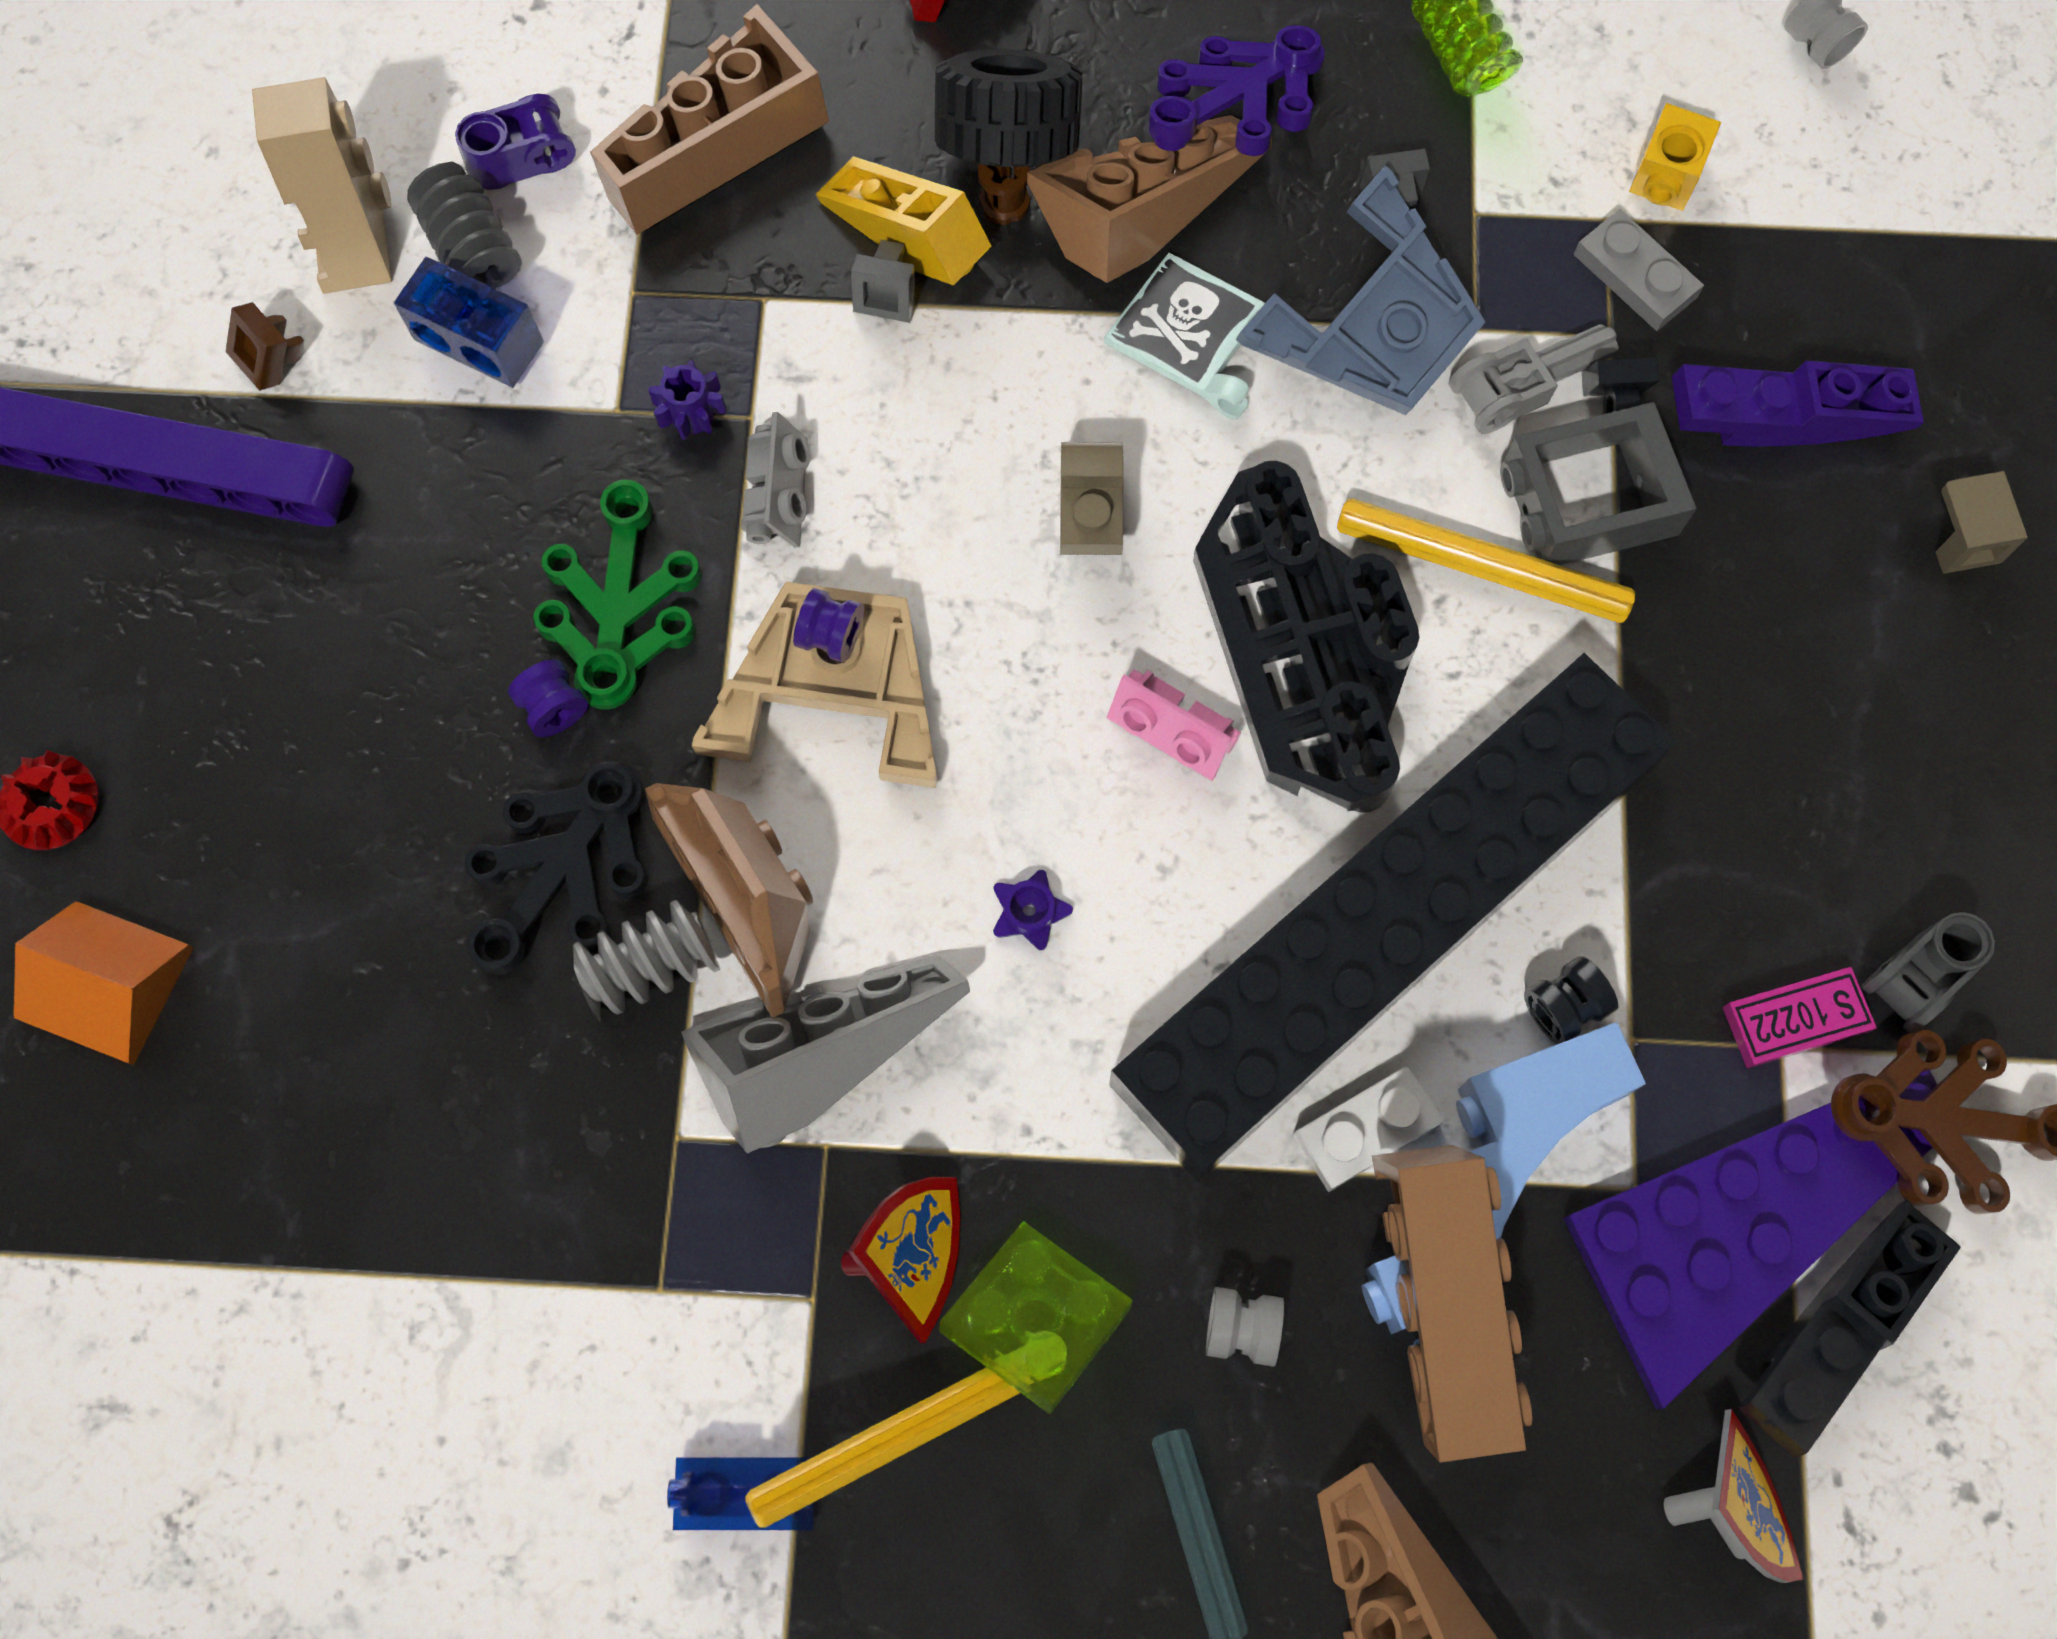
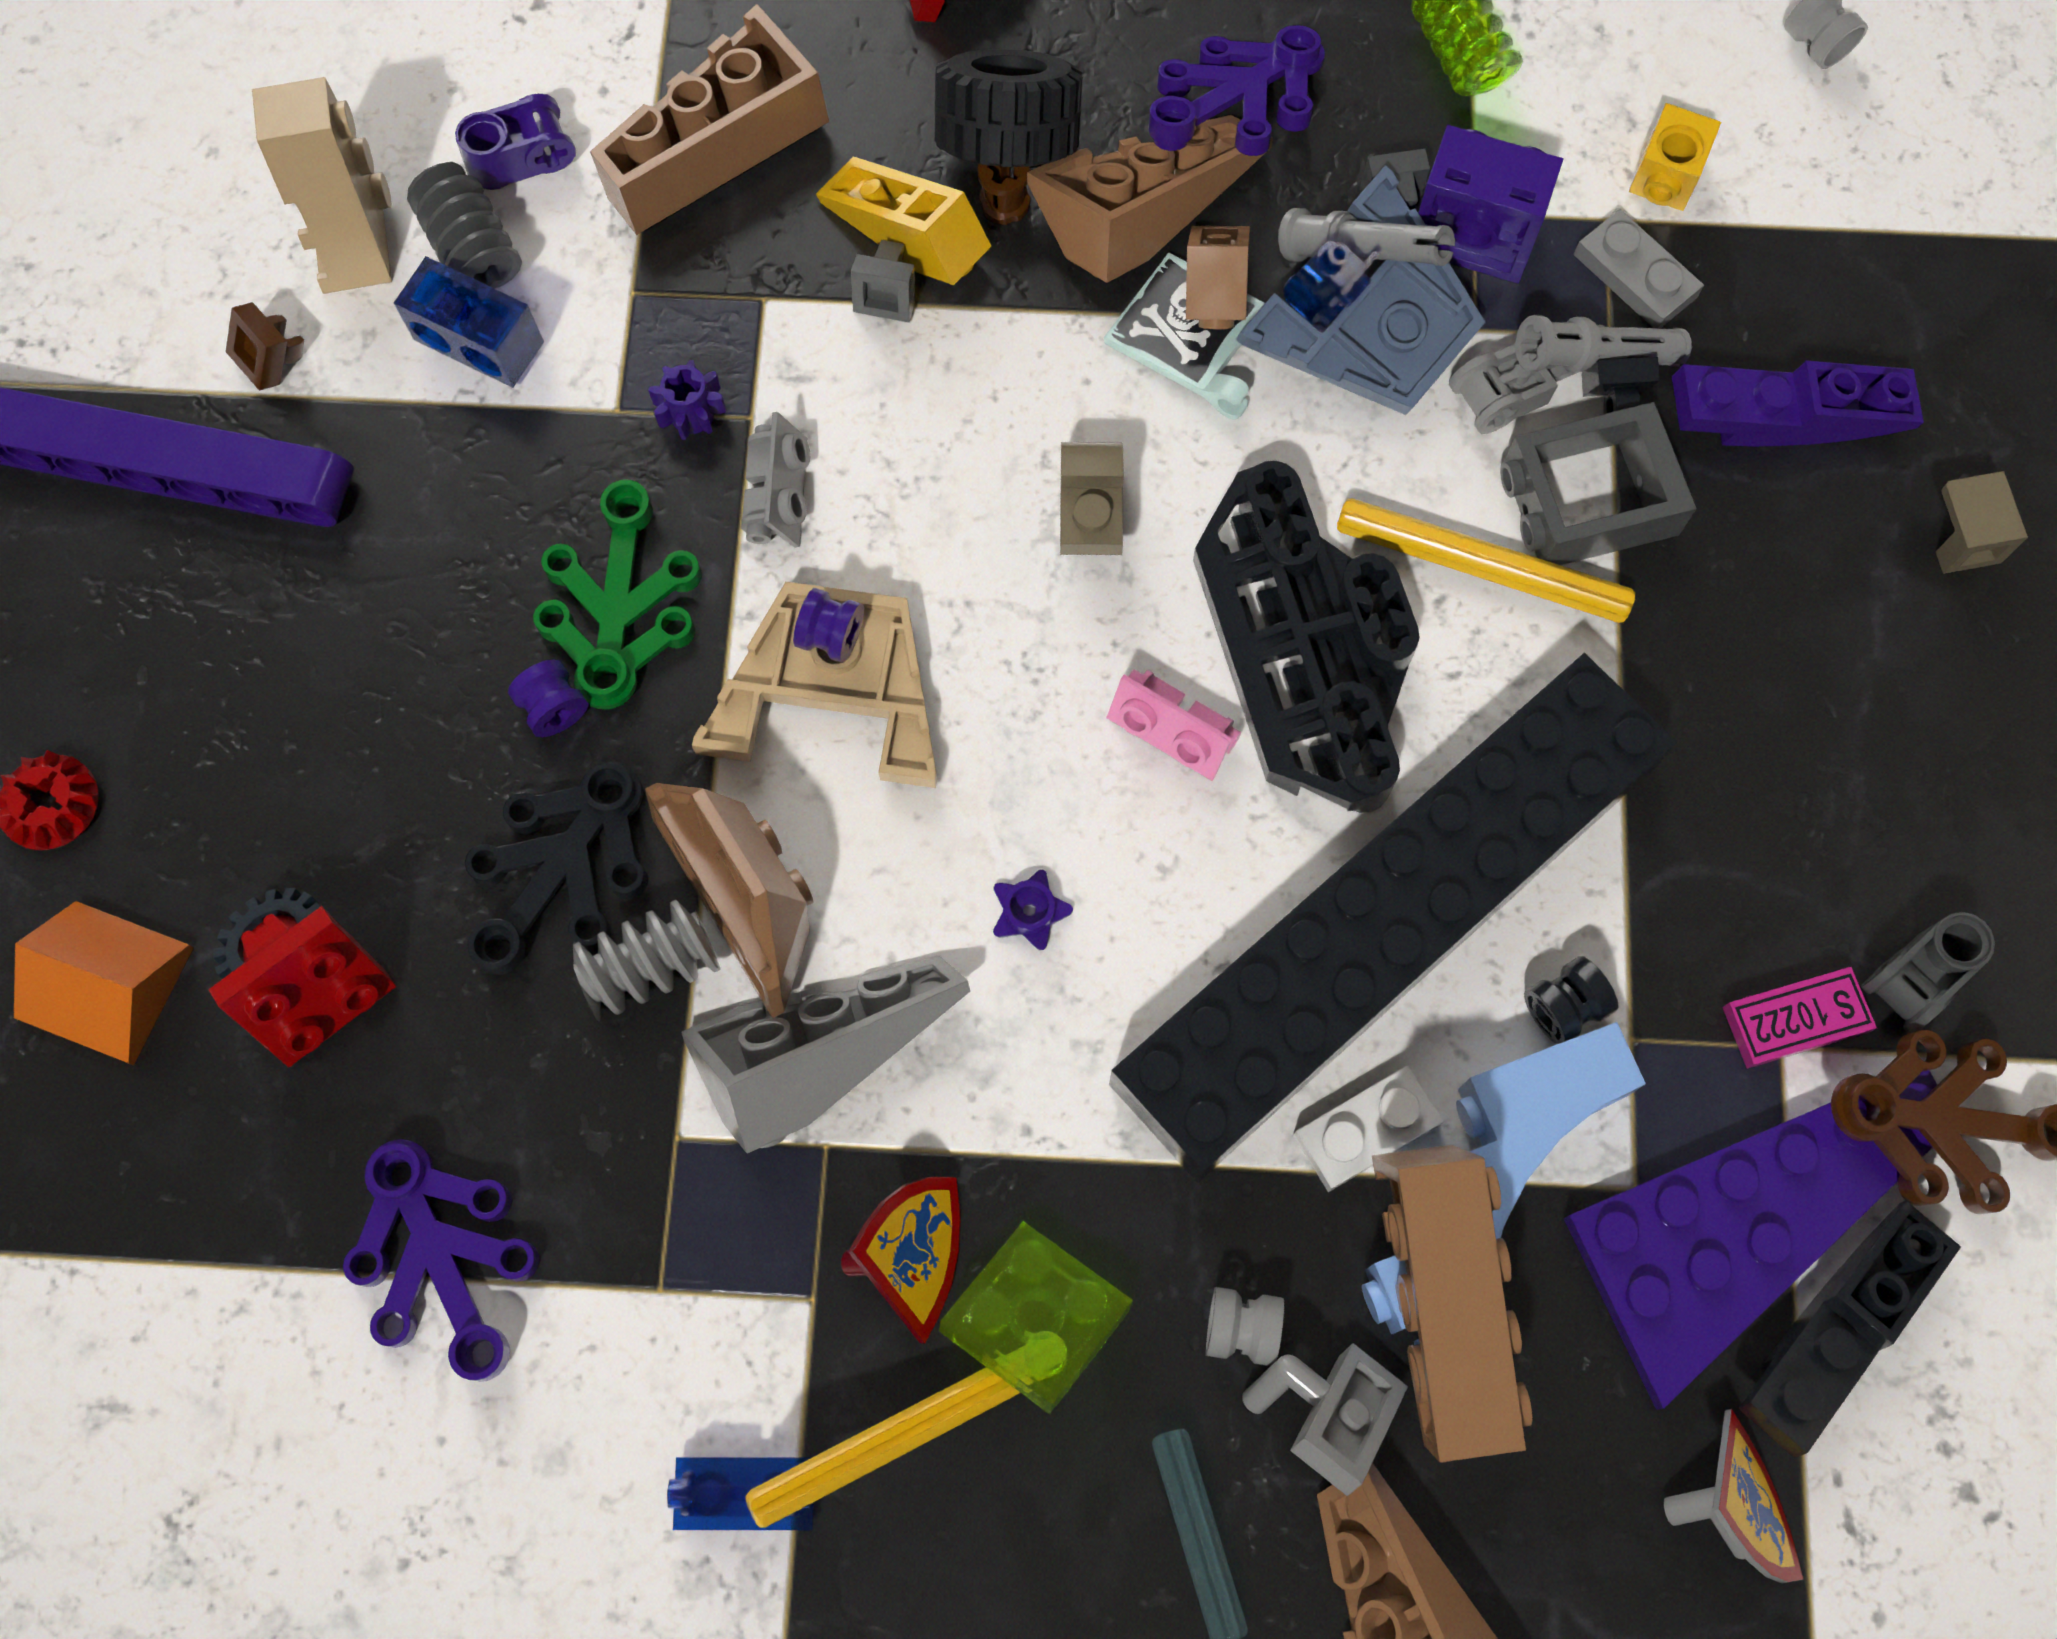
(293, 974): none -> red plate
(432, 1250): none -> dark purple plant
(1217, 275): none -> medium nougat slope
(1305, 233): none -> light grey pin
(1328, 283): none -> clear blue hinge
(1347, 1412): none -> light grey plate
(1490, 198): none -> dark purple piece
(1581, 343): none -> light grey pin

